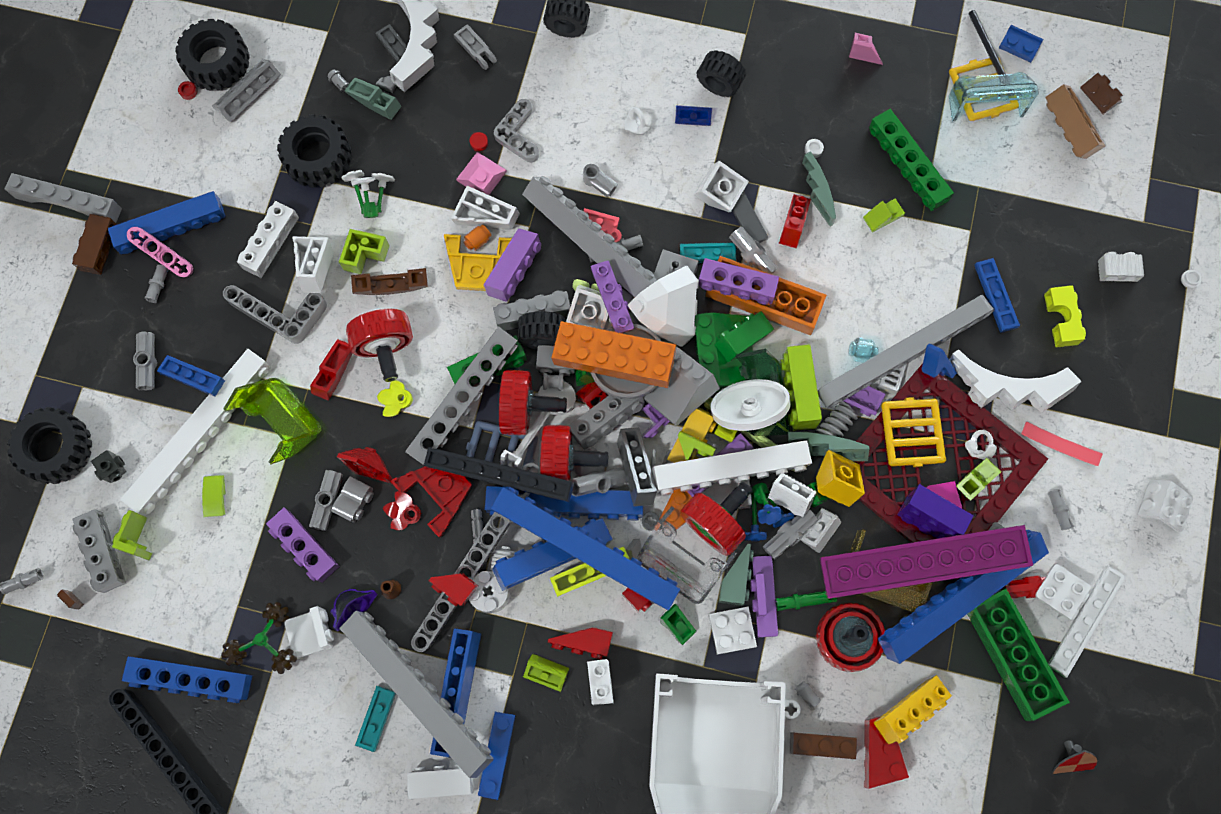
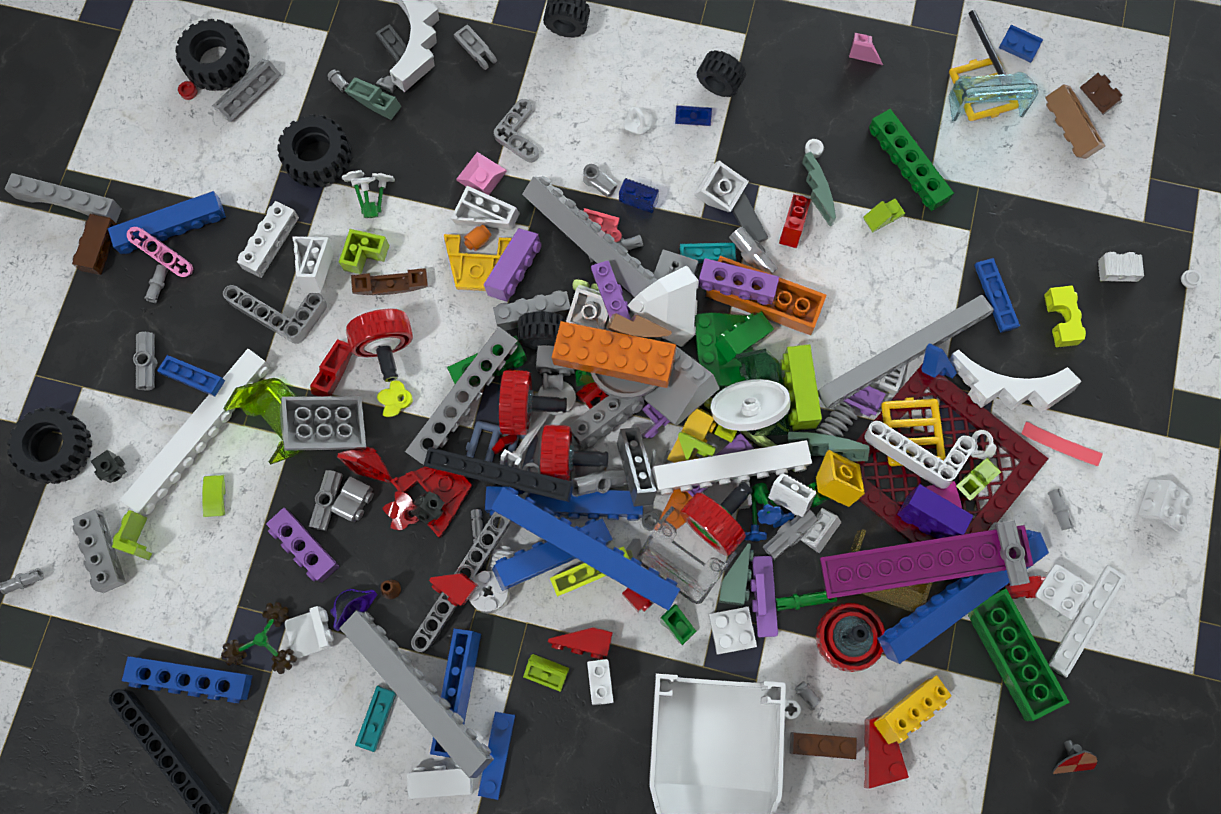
(70, 599): reddish brown tile -> none
(322, 423): none -> light grey slope
(427, 507): none -> pearl dark grey brick
(478, 141): red tile -> none
(509, 439): none -> red tile
(636, 326): none -> medium nougat slope
(638, 195): none -> clear blue brick
(862, 349): clear light blue head -> none
(920, 455): none -> white beam
(1015, 567): none -> light grey piece

